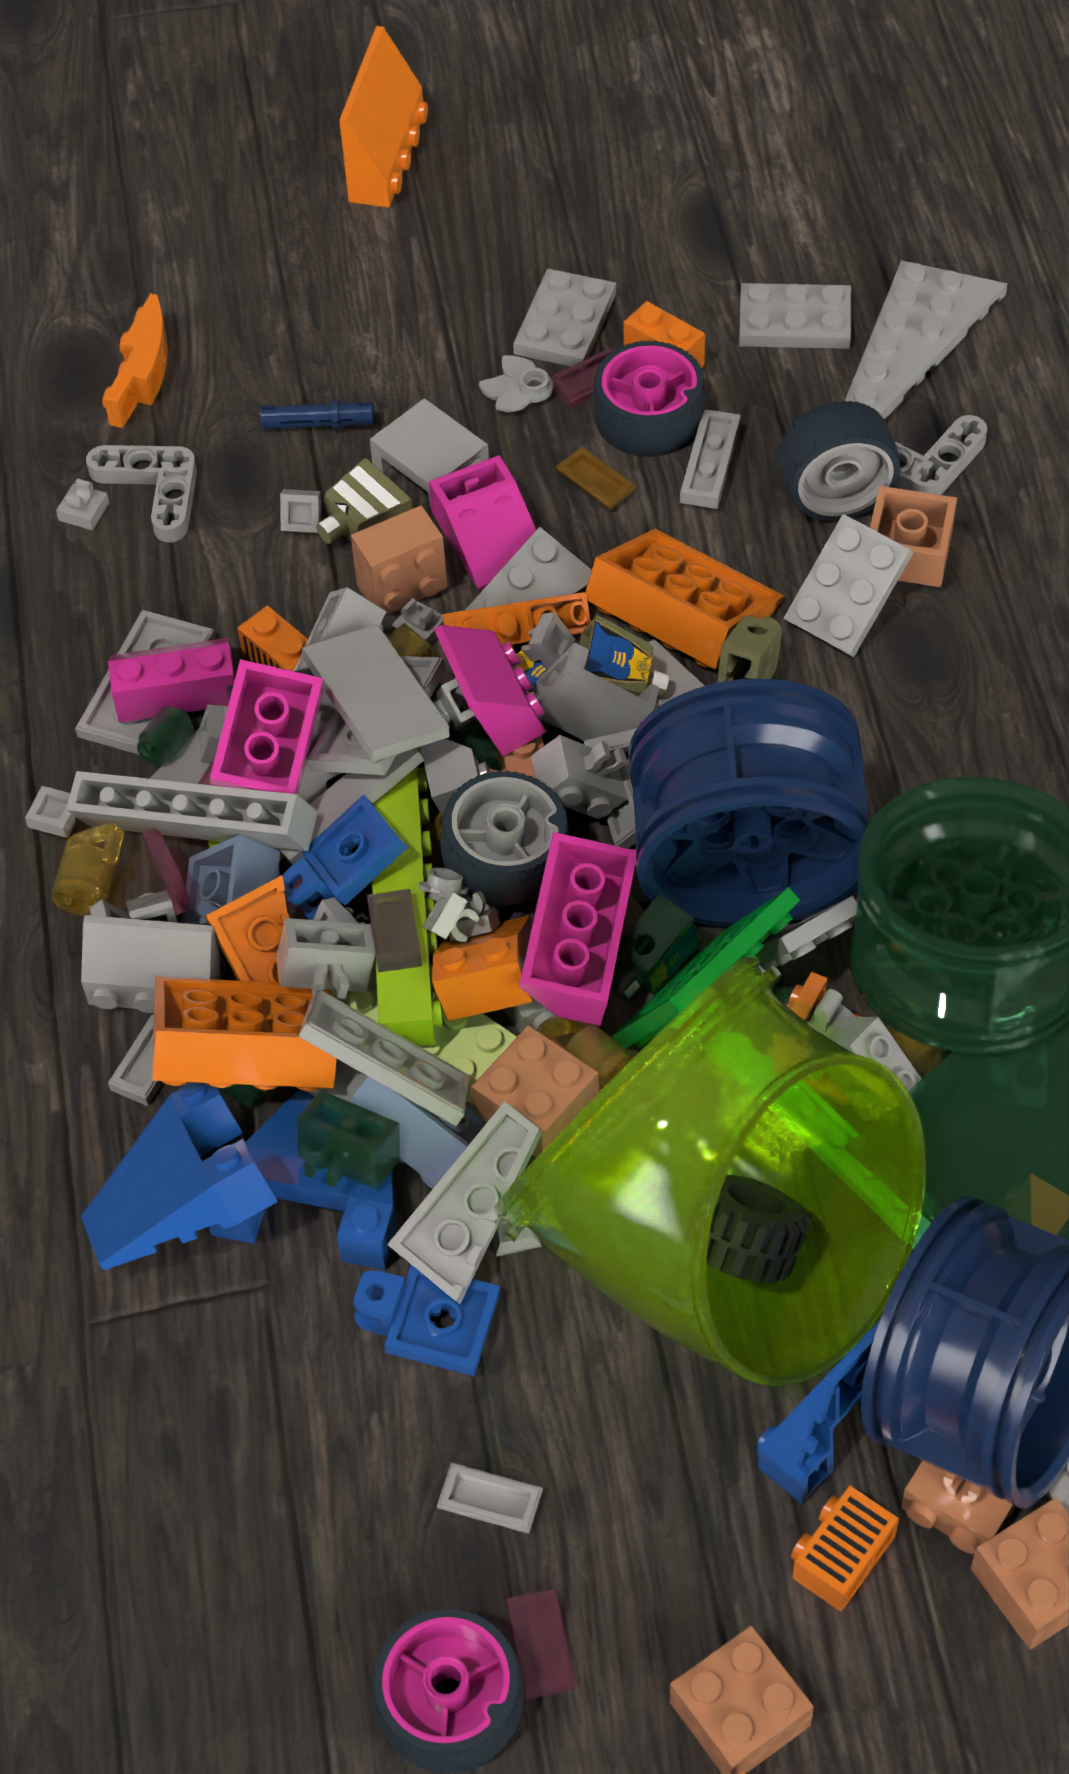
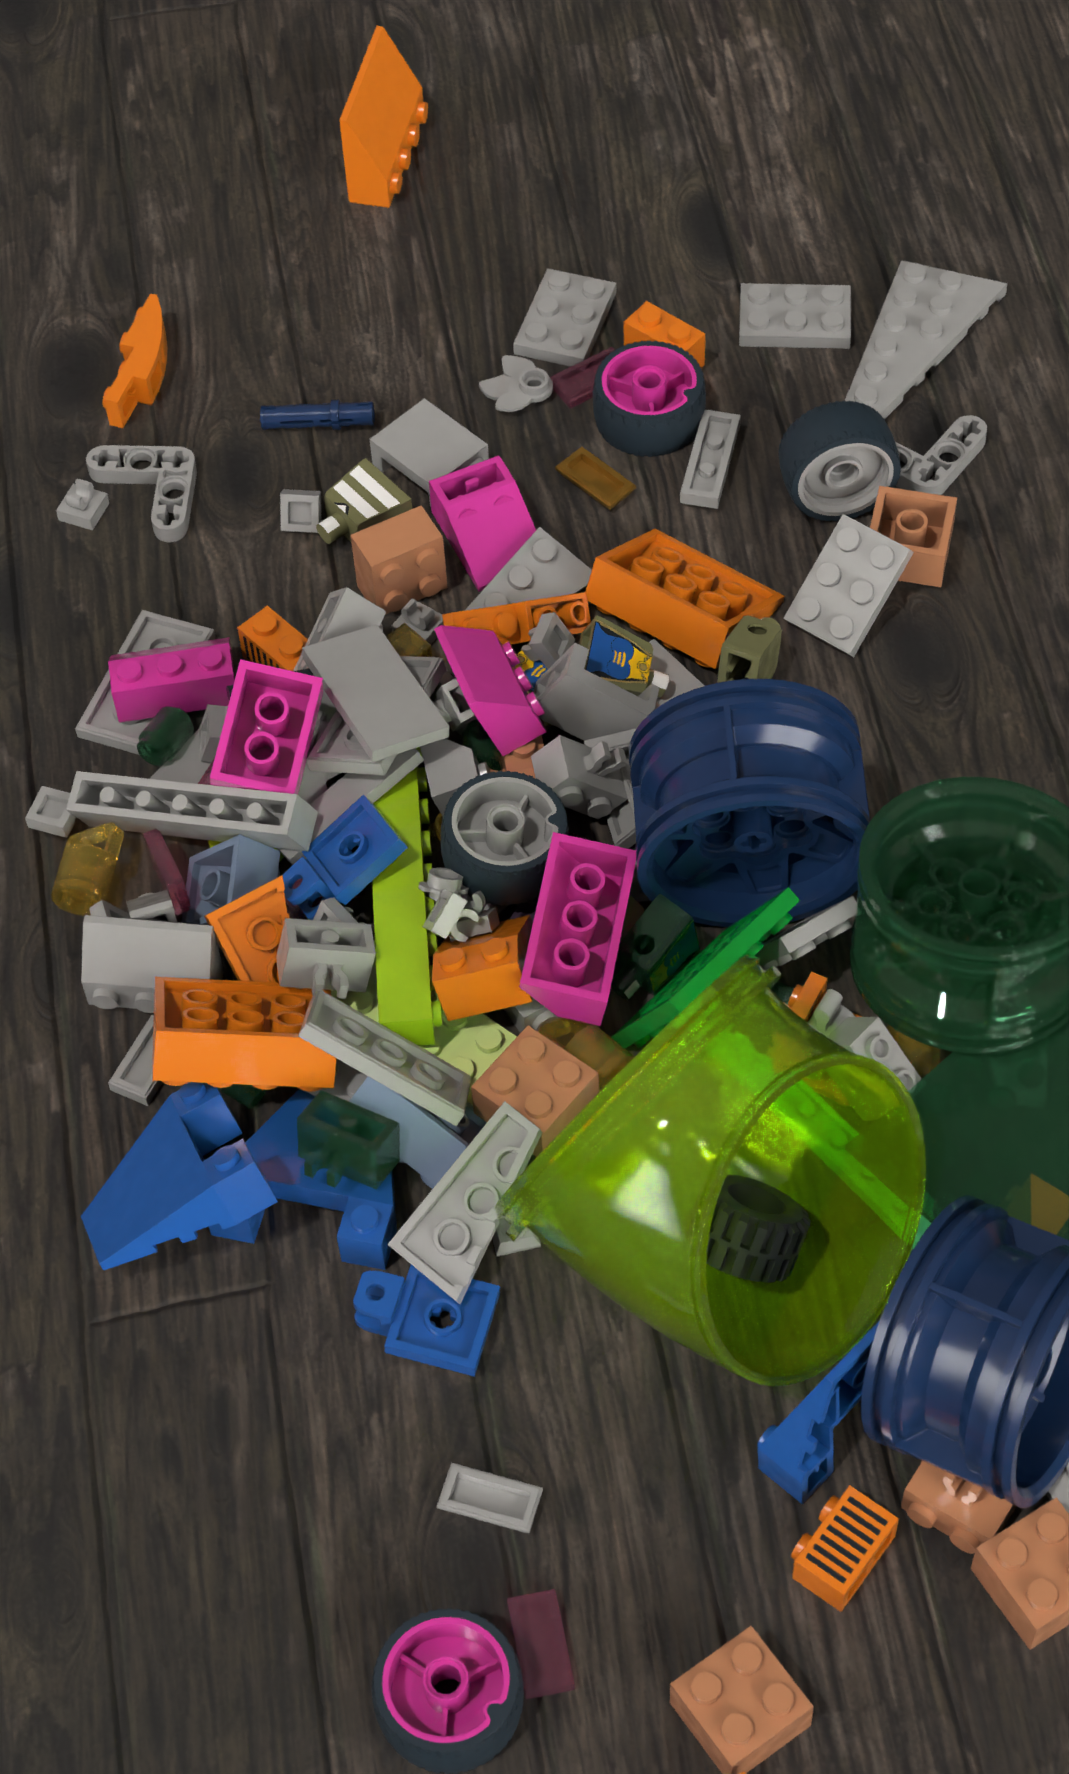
(394, 930): tile -> none

